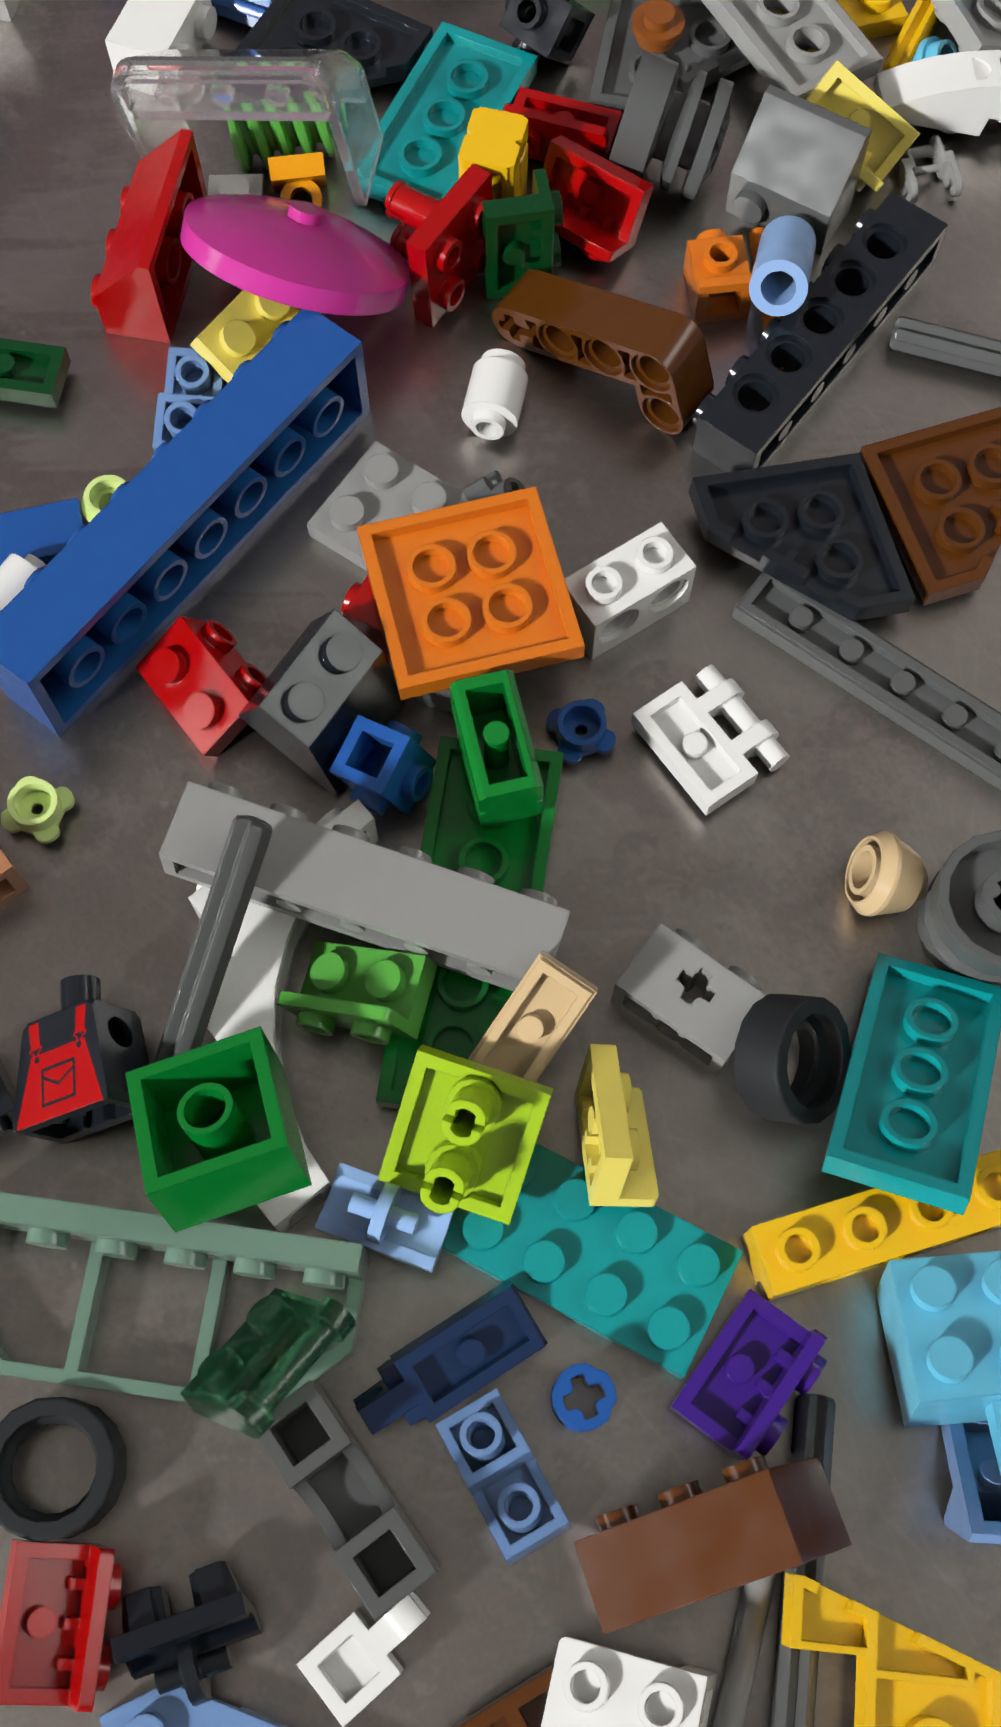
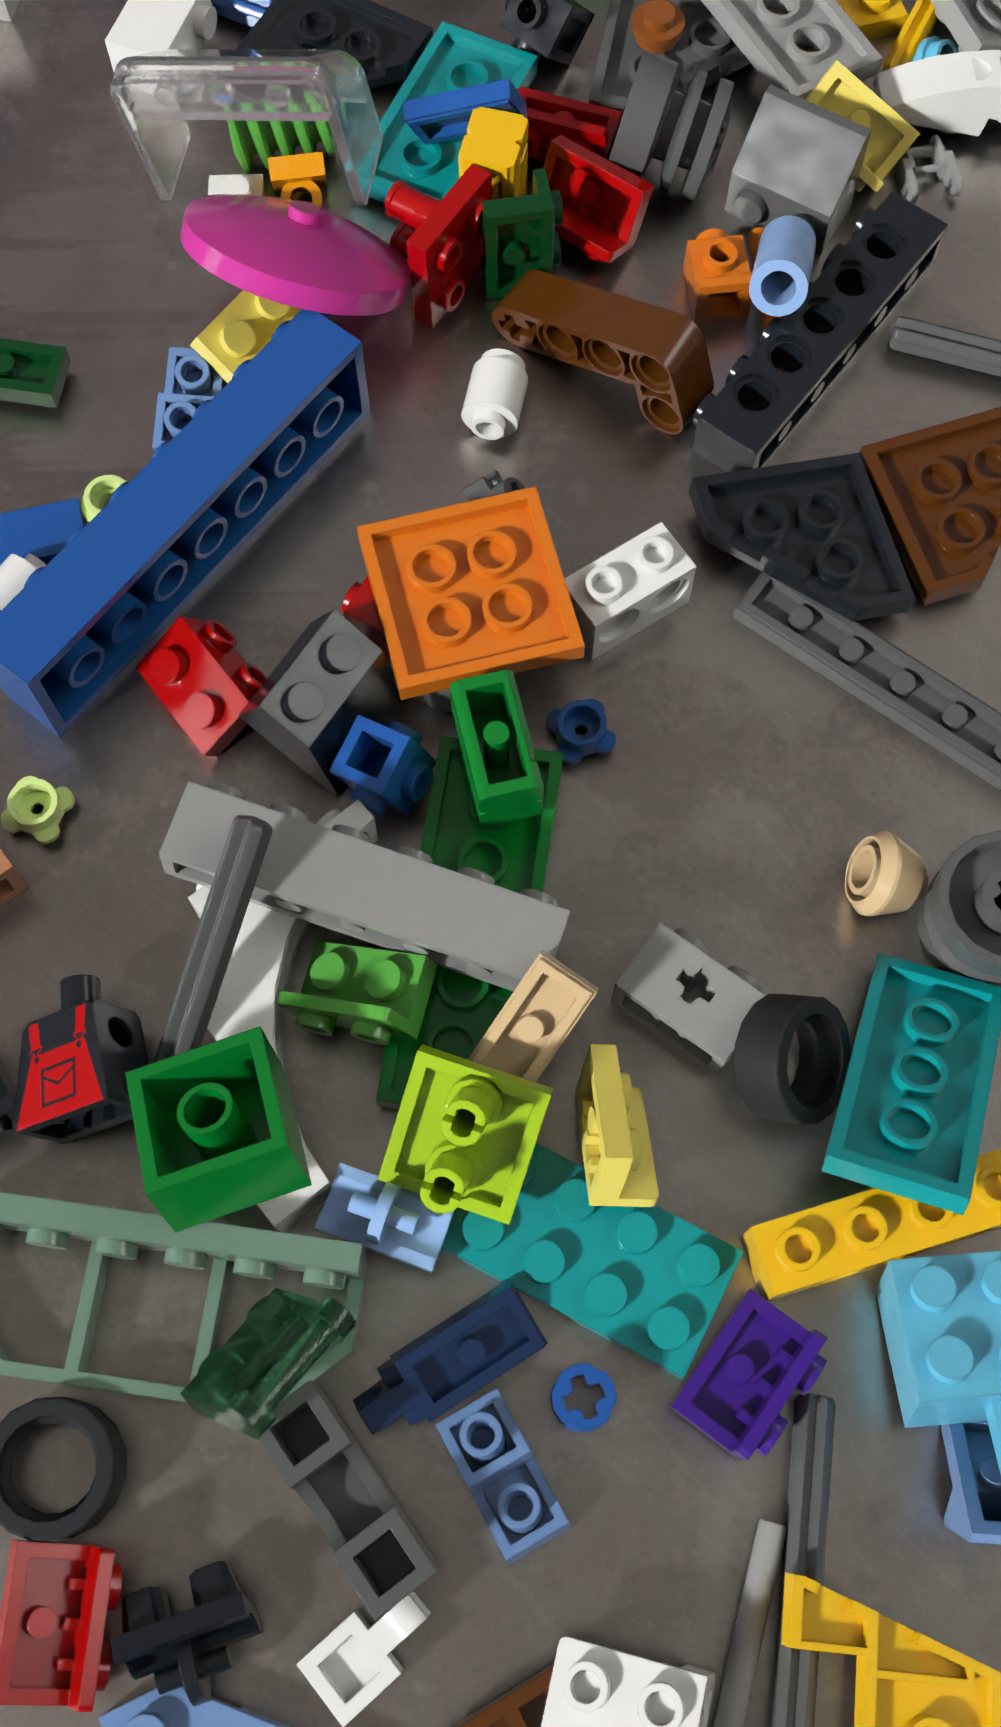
(145, 261): red slope -> none
(373, 491): light grey plate -> none
(448, 113): none -> blue tile
(697, 748): white plate -> none
(709, 1539): reddish brown wedge -> none

